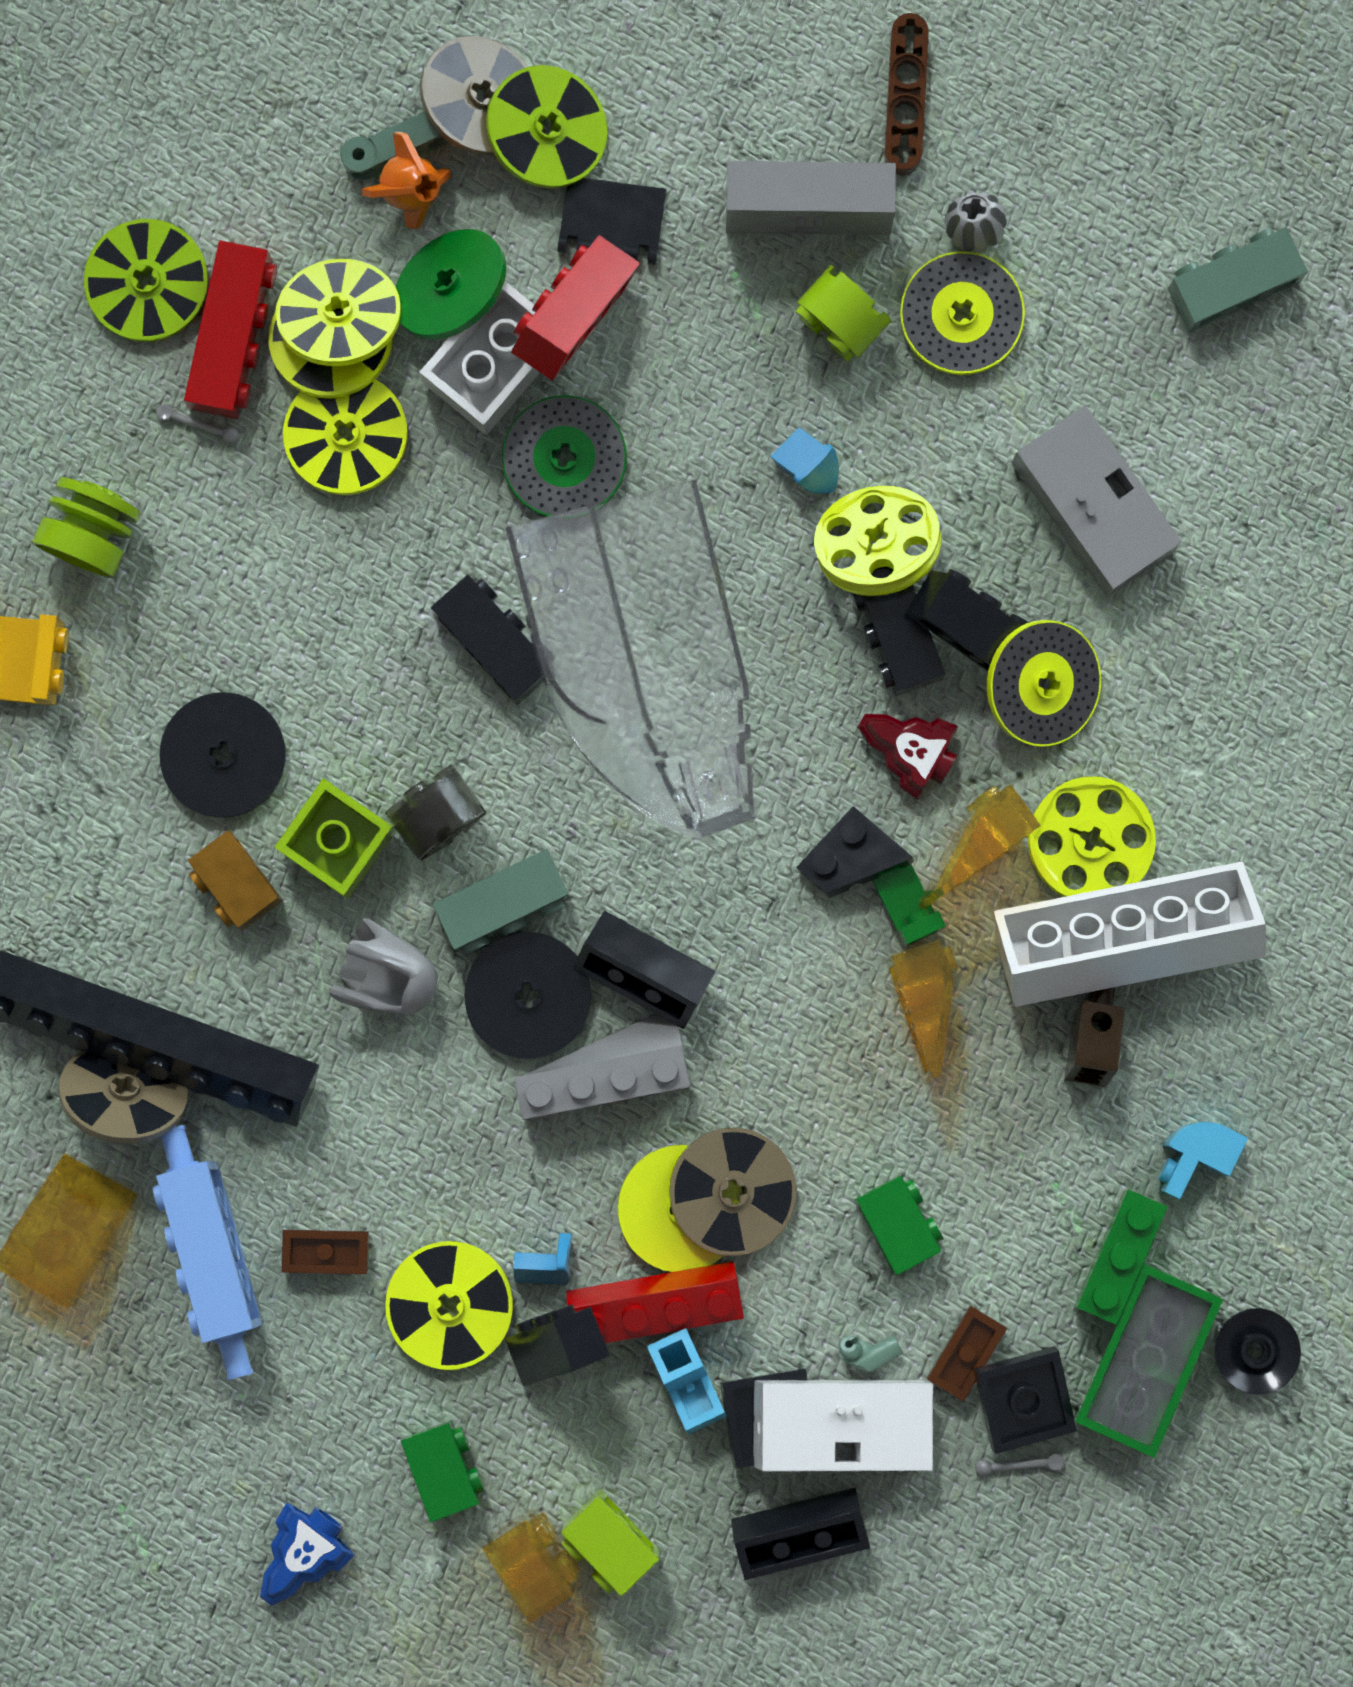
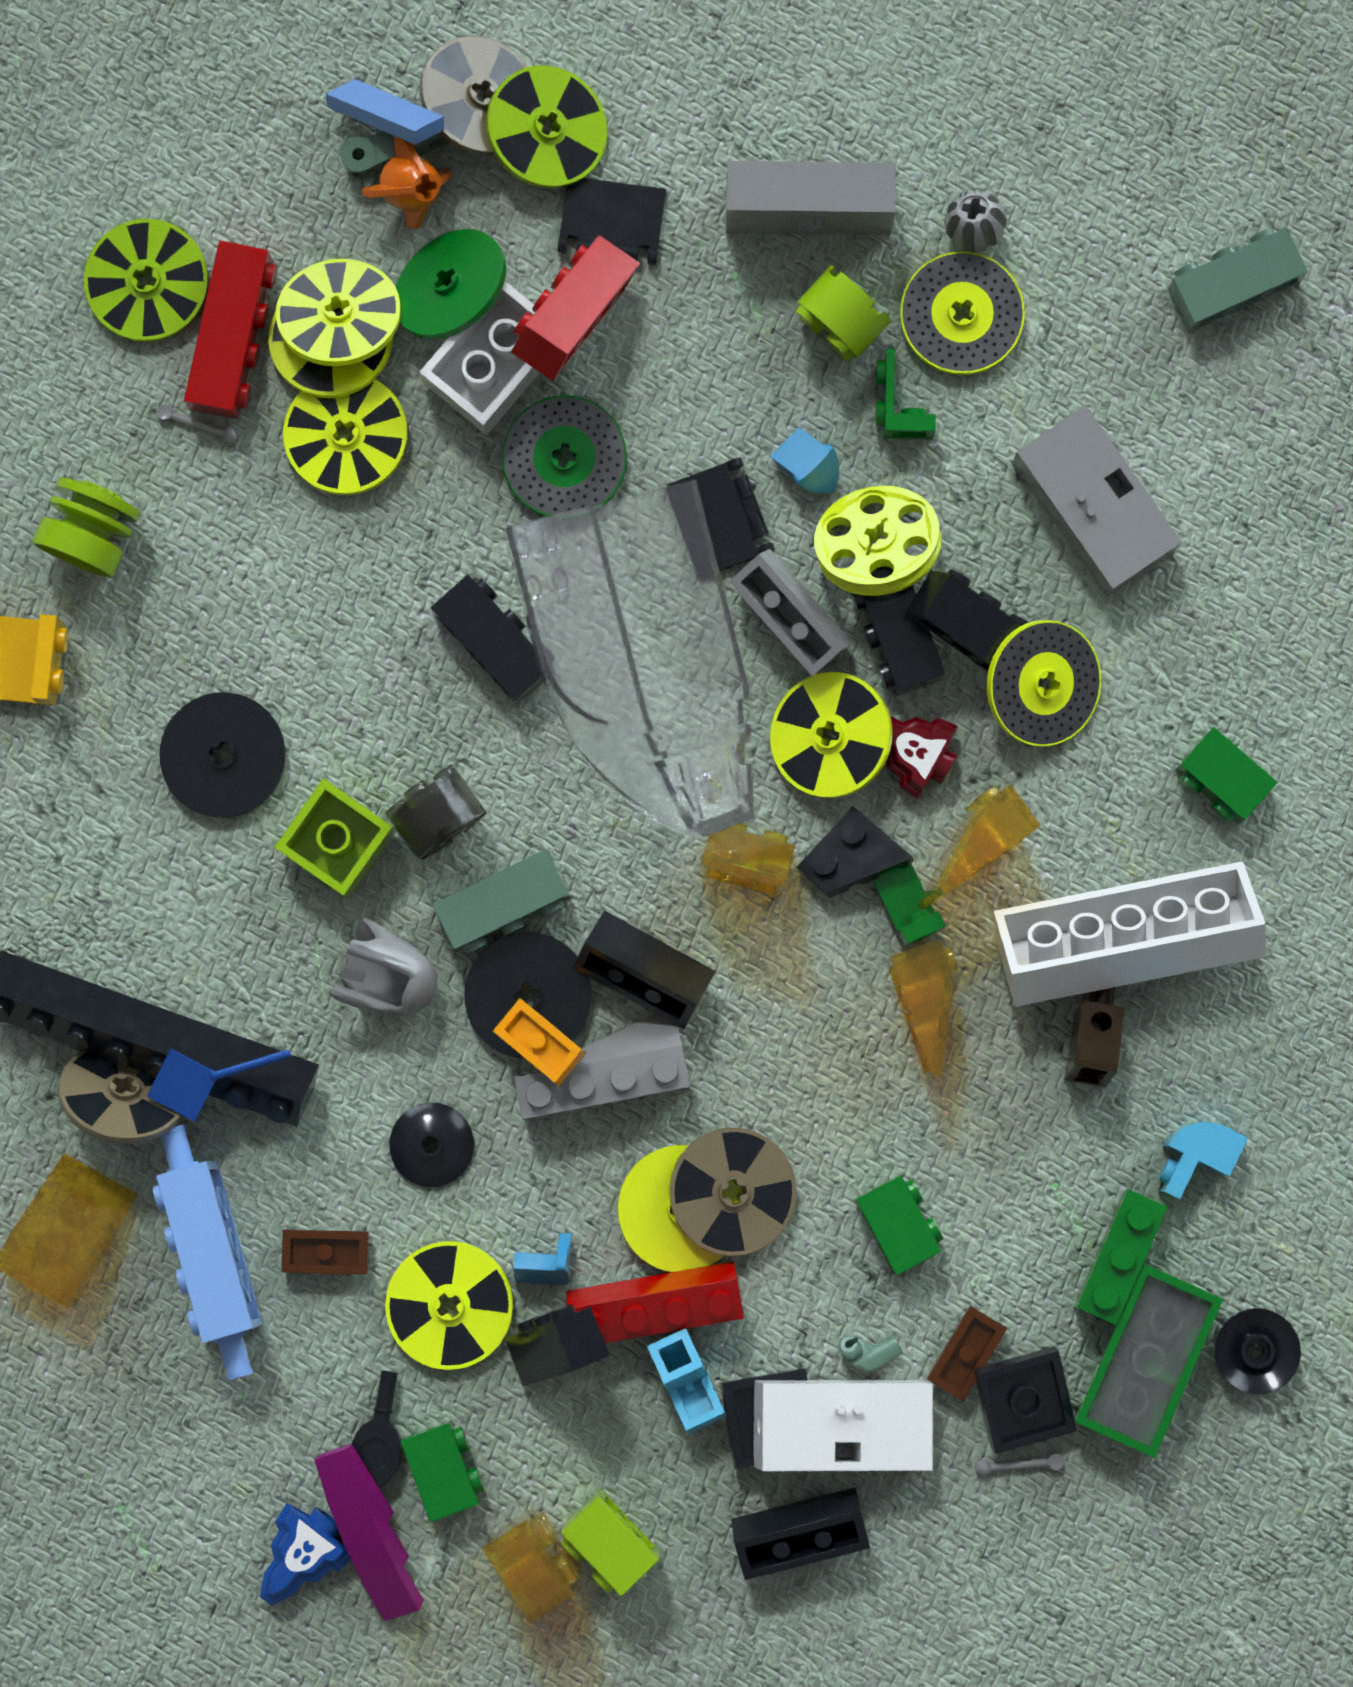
(186, 1084): none -> blue piece
(234, 881): pearl gold brick -> none
(363, 1525): none -> magenta slope
(378, 1439): none -> black piece
(385, 111): none -> medium blue tile
(453, 1151): none -> black dish
(539, 1042): none -> light orange plate
(730, 514): none -> black piece
(748, 859): none -> clear yellow slope
(790, 612): none -> light grey brick
(845, 763): none -> neon yellow piece
(908, 94): reddish brown beam -> none
(912, 422): none -> green bracket
(1088, 818): neon yellow wedge -> none
(1225, 777): none -> green brick

